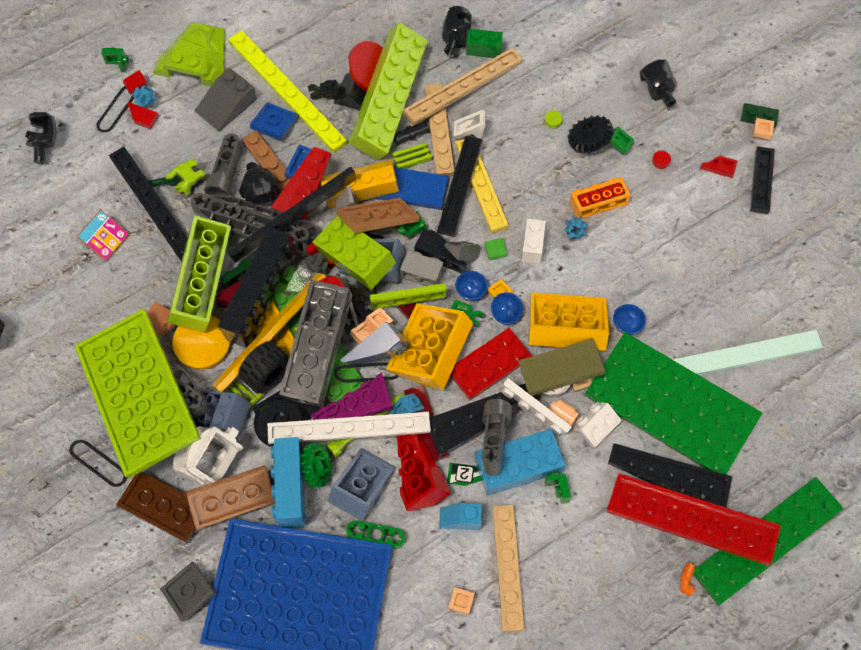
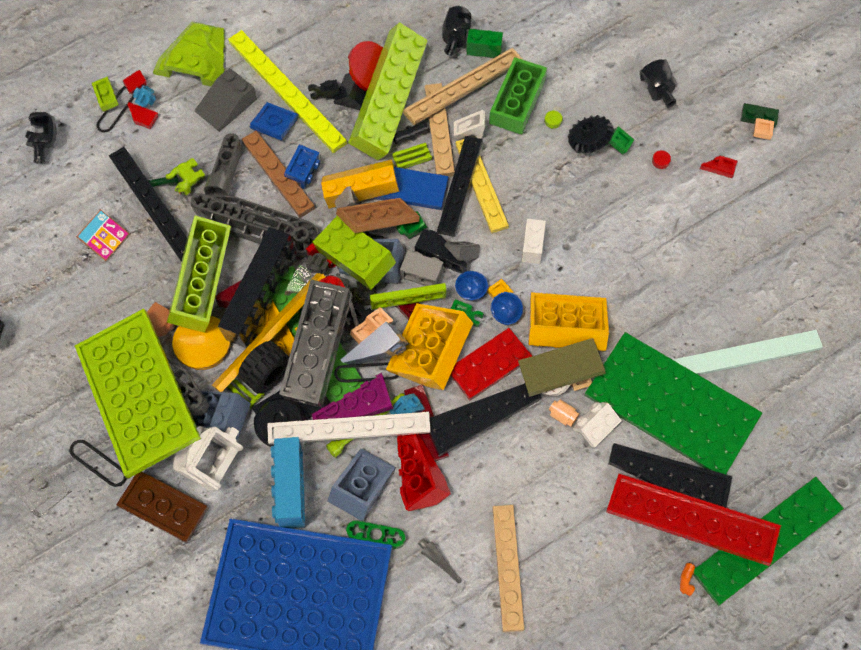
(105, 94): none -> lime plate
(115, 56): green bracket -> none
(188, 591): dark grey tile -> none
(230, 497): medium nougat tile -> none
(235, 275): dark green plate -> none
(258, 185): black piece -> none
(294, 213): black tile -> none
(304, 181): red wing -> none
(316, 465): green gear -> none
(432, 553): none -> dark grey piece
(460, 516): dark azure slope -> none
(461, 601): light nougat plate -> none
(462, 474): sticker -> none
(495, 249): bright green tile -> none
(496, 420): dark grey beam -> none
(518, 95): none -> bright green brick
(523, 462): dark azure brick -> none
(529, 403): white plate -> none
(562, 489): green bracket -> none
(571, 229): dark azure gear -> none
(599, 198): light orange brick -> none
(629, 319): blue hat -> none
(762, 180): black plate -> none

